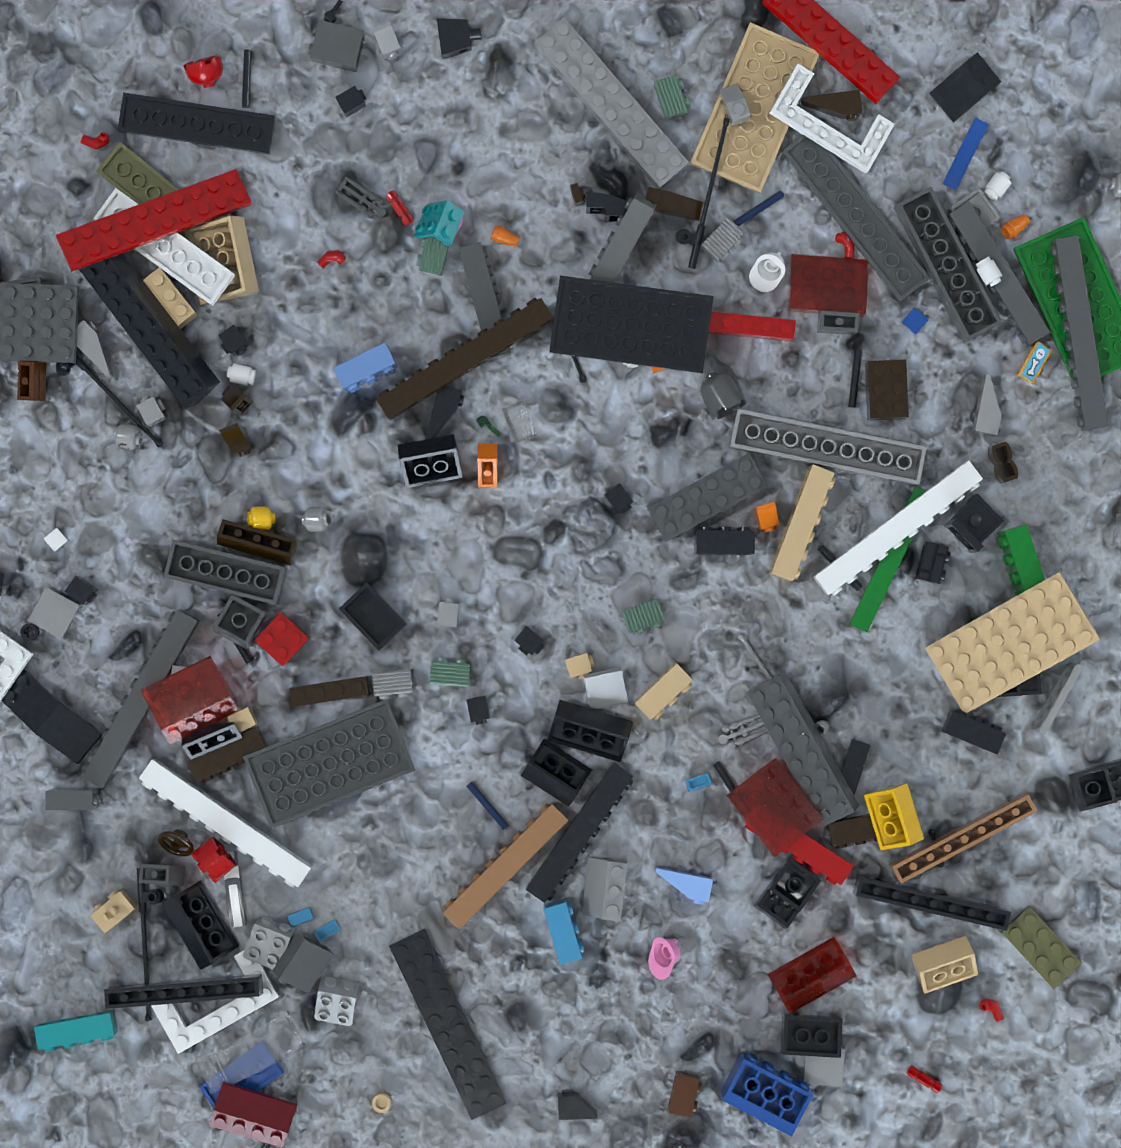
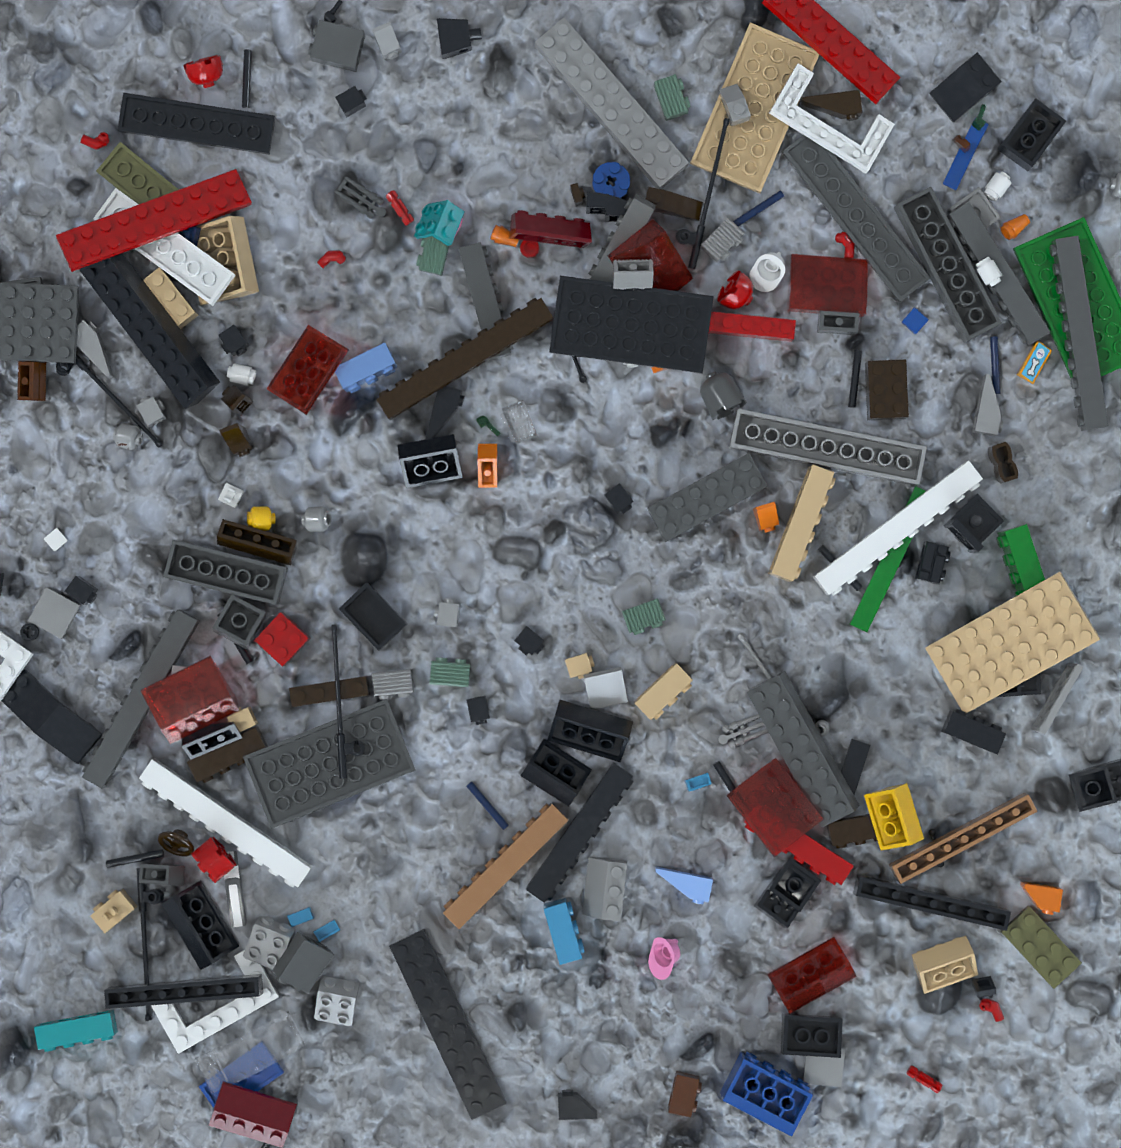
(73, 798): dark grey brick -> none
(134, 858): none -> black bar
(191, 234): none -> dark blue plate
(231, 495): none -> white tile
(307, 369): none -> clear red slope
(343, 748): none -> black piece
(381, 1102): tan tile -> none
(529, 249): none -> red tile
(550, 230): none -> dark red slope
(612, 170): none -> blue plate
(632, 274): none -> light grey brick
(654, 244): none -> clear red slope
(724, 541): black piece -> none
(737, 292): none -> red cylinder
(963, 144): none -> reddish brown tile
(978, 123): none -> clear green hand
(984, 987): none -> black tile
(995, 364): none -> dark blue bar
(1031, 135): none -> black brick
(1044, 897): none -> orange slope

